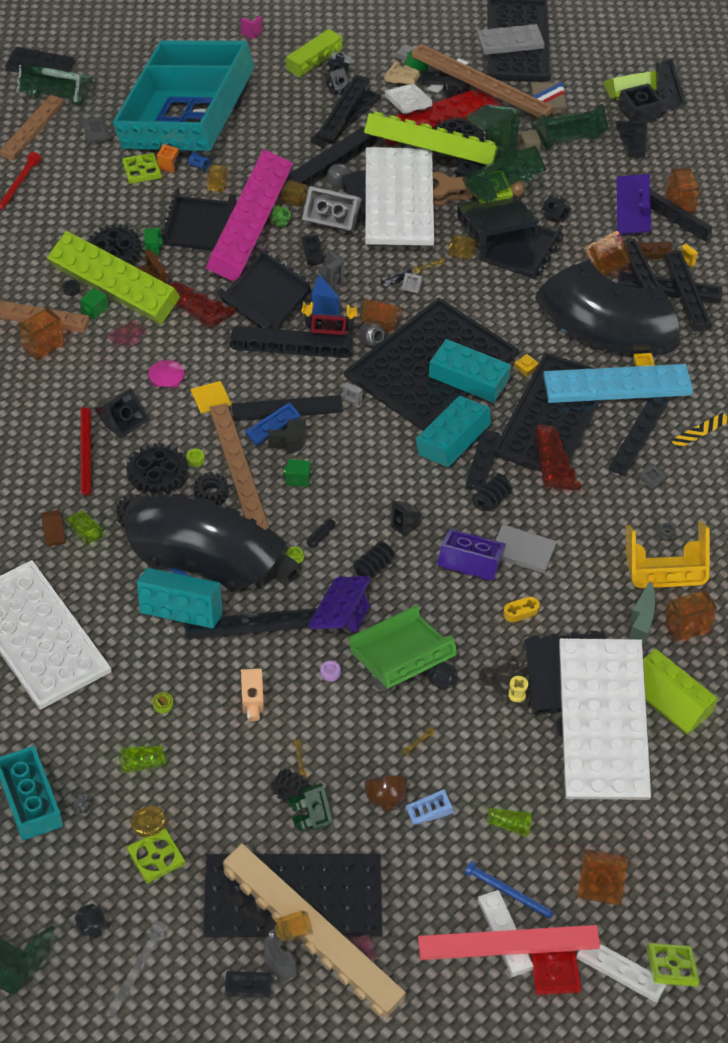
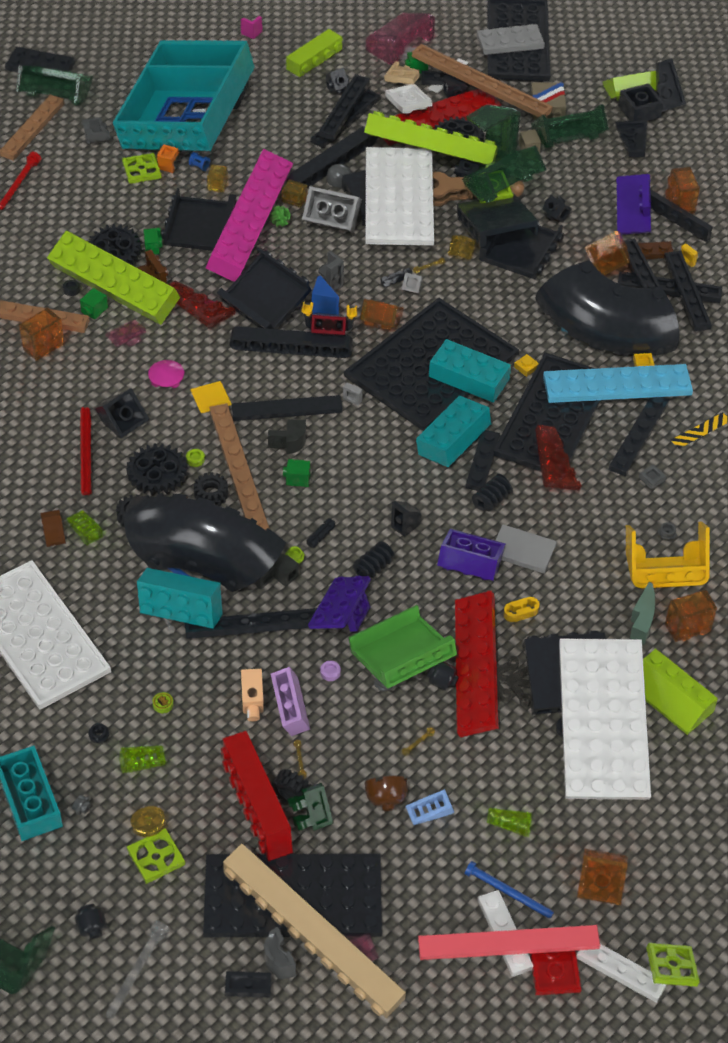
(98, 728): none -> black plate
(257, 796): none -> red brick
(275, 421): blue tile -> none
(290, 701): none -> lavender brick
(293, 926): clear yellow brick -> none
(312, 250): black plate -> none
(338, 61): black brick -> none
(371, 334): flat silver head -> none
(395, 35): none -> clear pink windscreen
(476, 664): none -> red plate
(518, 689): light yellow bush -> none

